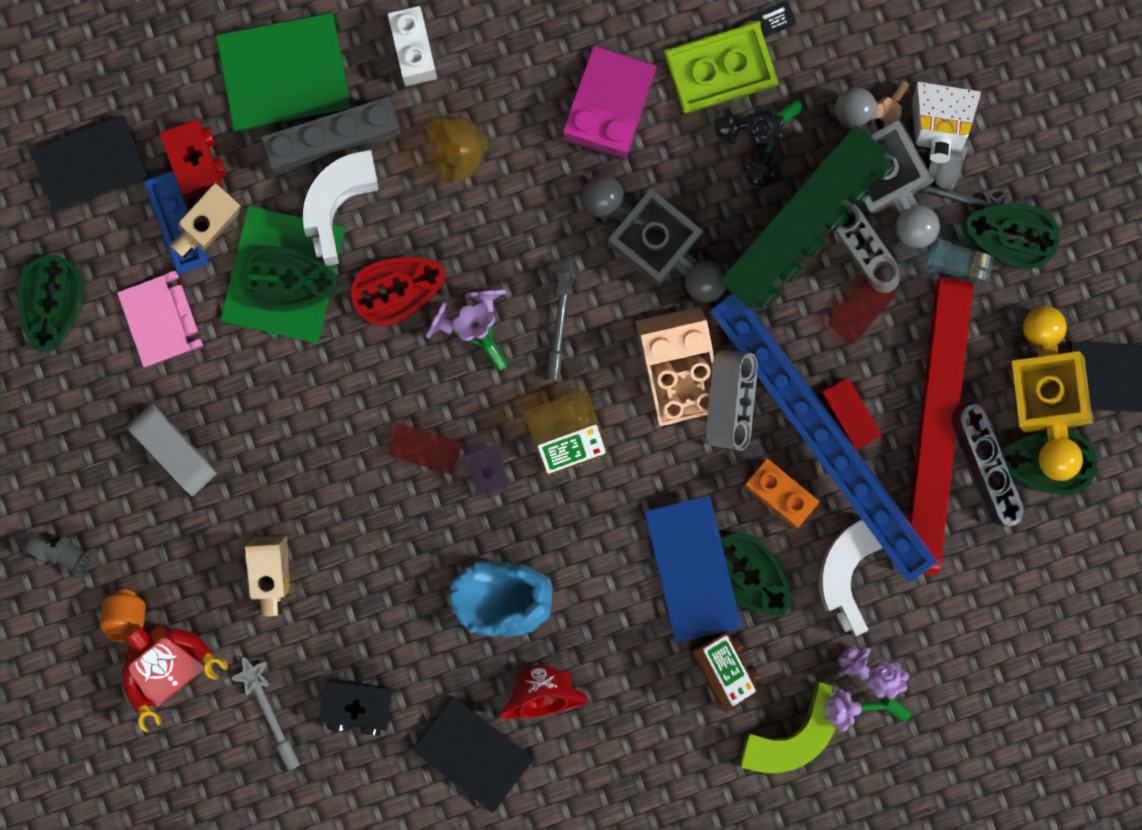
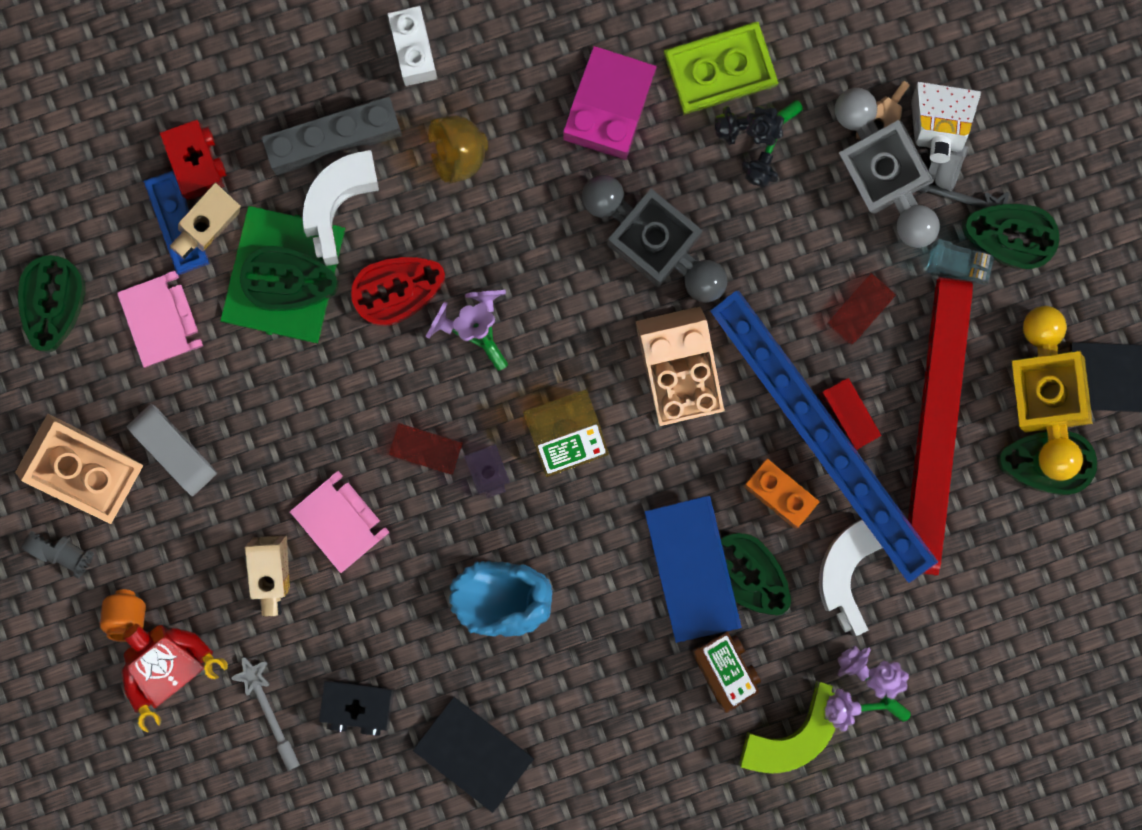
(78, 469): none -> light nougat slope
(89, 164): black tile -> none
(283, 72): green piece -> none
(338, 522): none -> bright pink piece
(542, 692): red hat -> none
(564, 289): dark grey piece -> none
(732, 399): light grey beam -> none
(771, 19): black sticker -> none
(808, 218): dark green brick -> none
(882, 257): light grey beam -> none
(983, 468): black beam -> none

